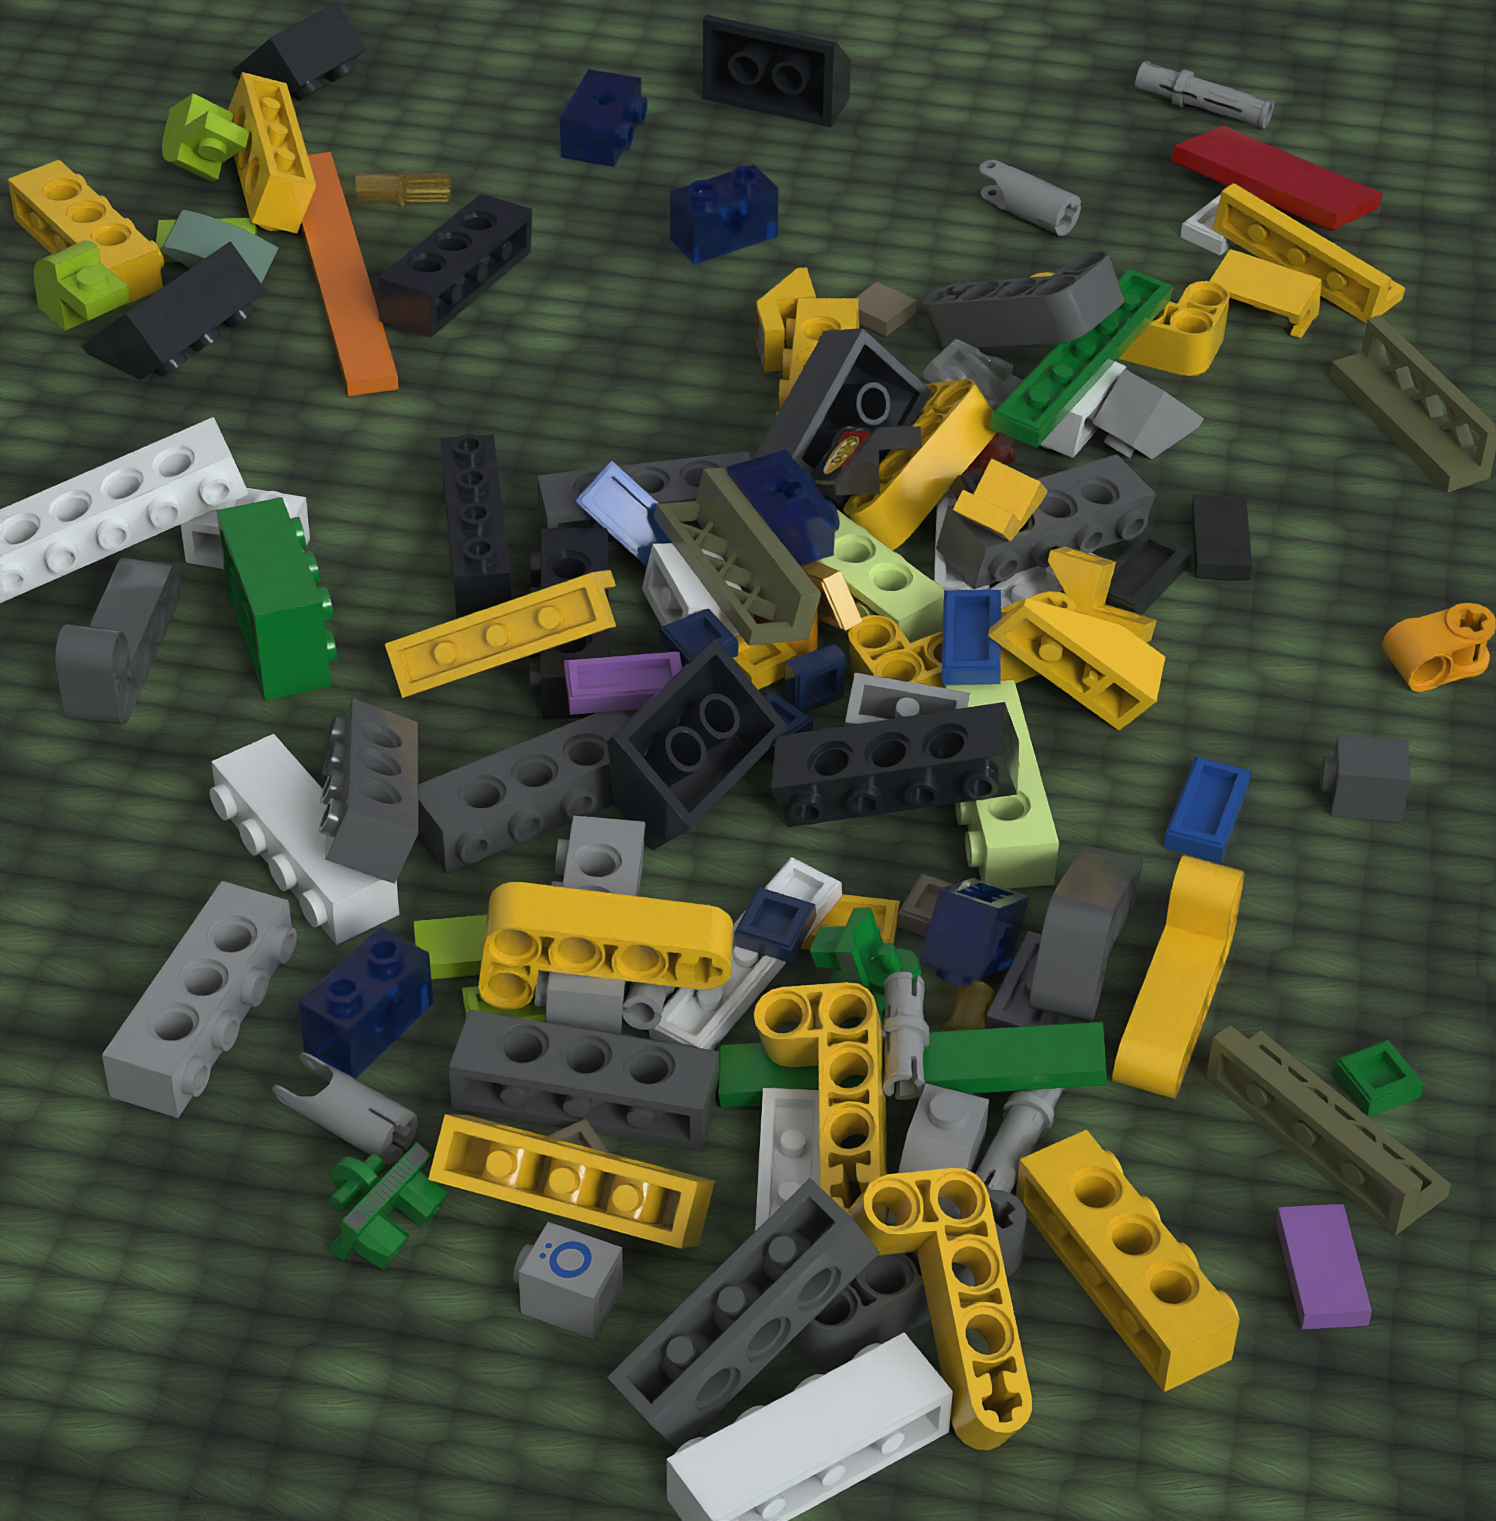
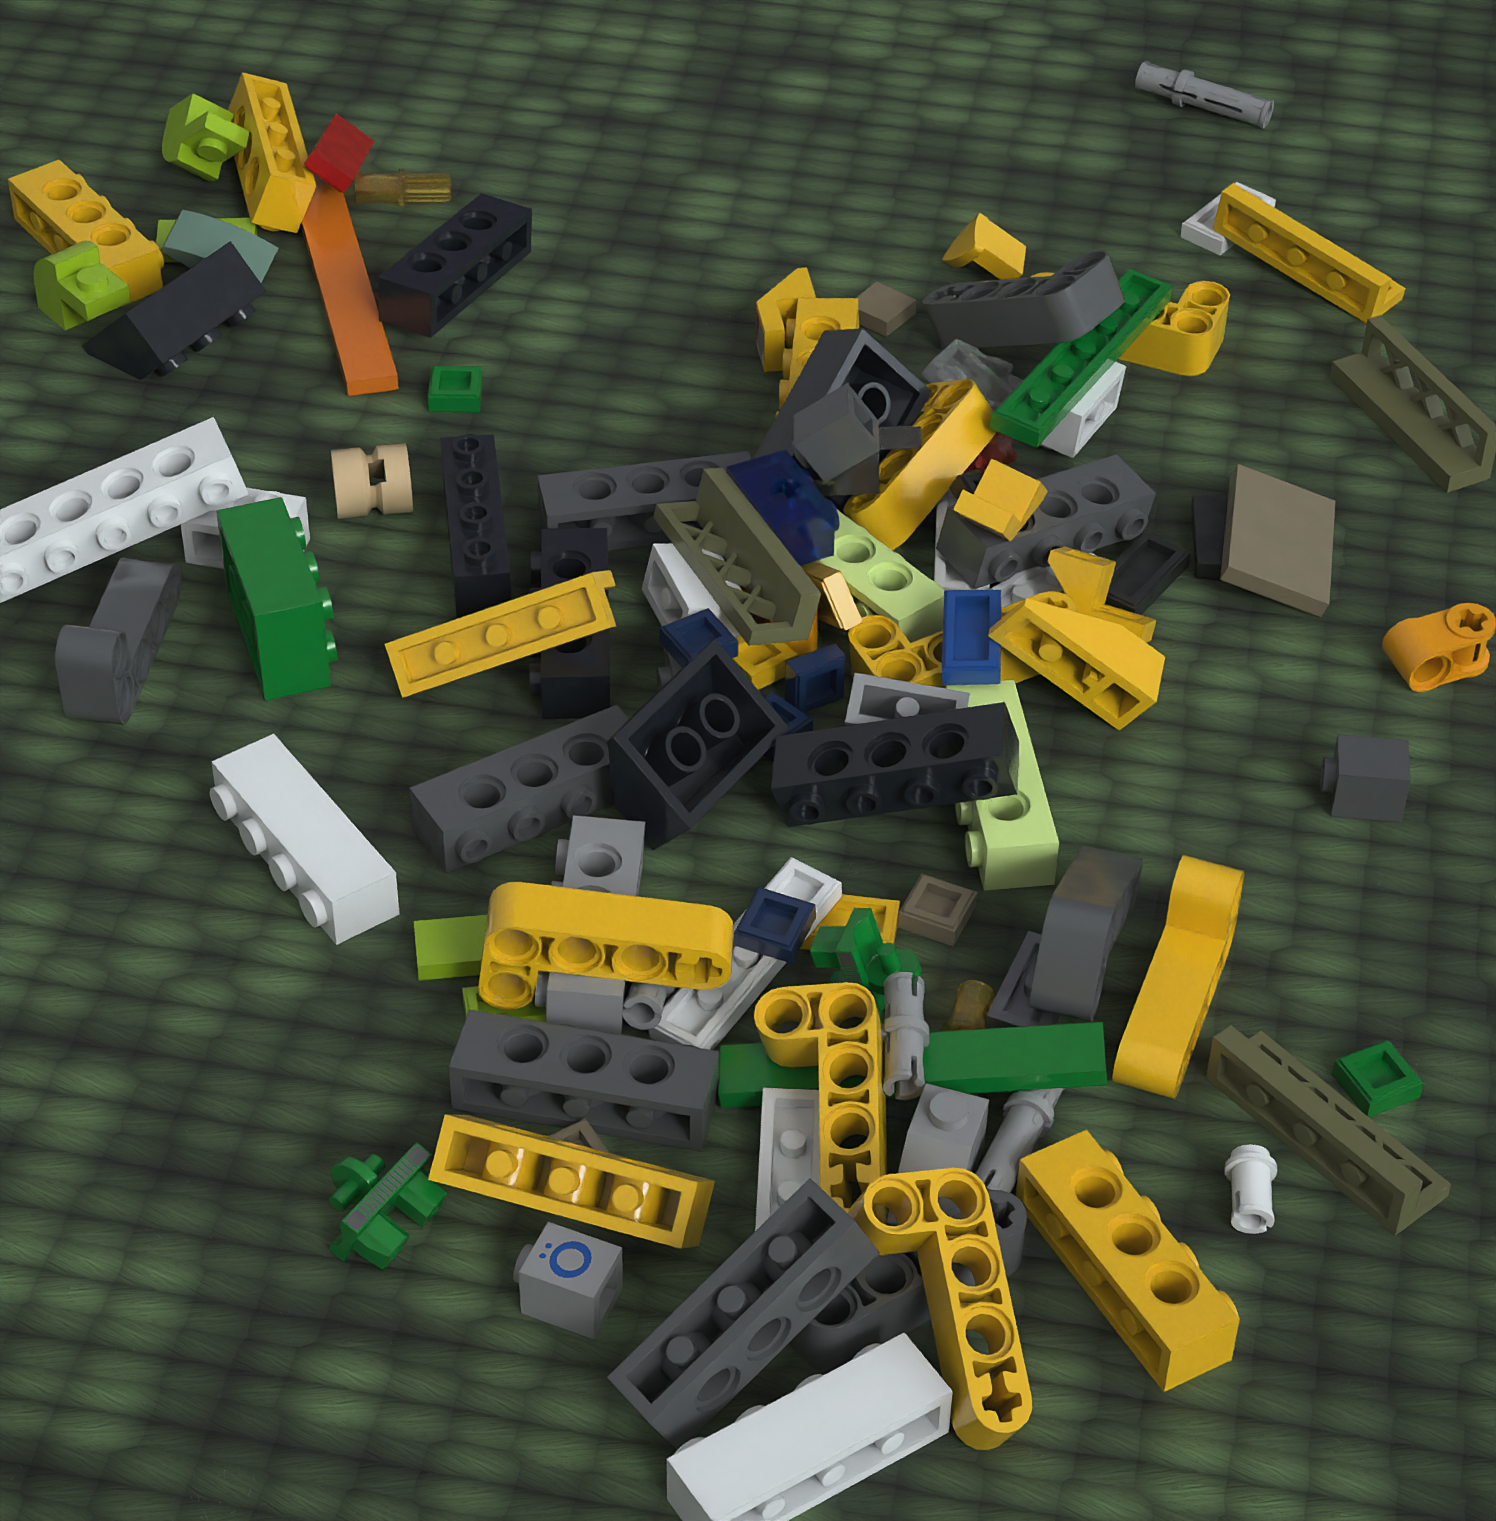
(199, 999): light grey brick -> none
(307, 53): black slope -> none
(339, 153): none -> red tile
(352, 483): none -> tan wheel
(354, 1112): light grey piece -> none
(366, 1002): clear blue brick -> none
(370, 790): dark grey brick -> none
(455, 389): none -> green tile
(602, 118): clear blue brick -> none
(617, 681): medium lavender tile -> none
(624, 510): tile -> none
(724, 213): clear blue brick -> none
(774, 71): black slope -> none
(835, 433): none -> dark grey brick
(973, 930): clear blue brick -> none
(989, 248): none -> yellow tile
(1030, 198): light grey piece -> none
(1143, 417): light grey slope -> none
(1207, 809): blue tile -> none
(1251, 1176): none -> white pin
(1271, 288): yellow hinge -> none
(1277, 177): red tile -> none
(1278, 540): none -> dark tan tile
(1323, 1266): medium lavender tile -> none

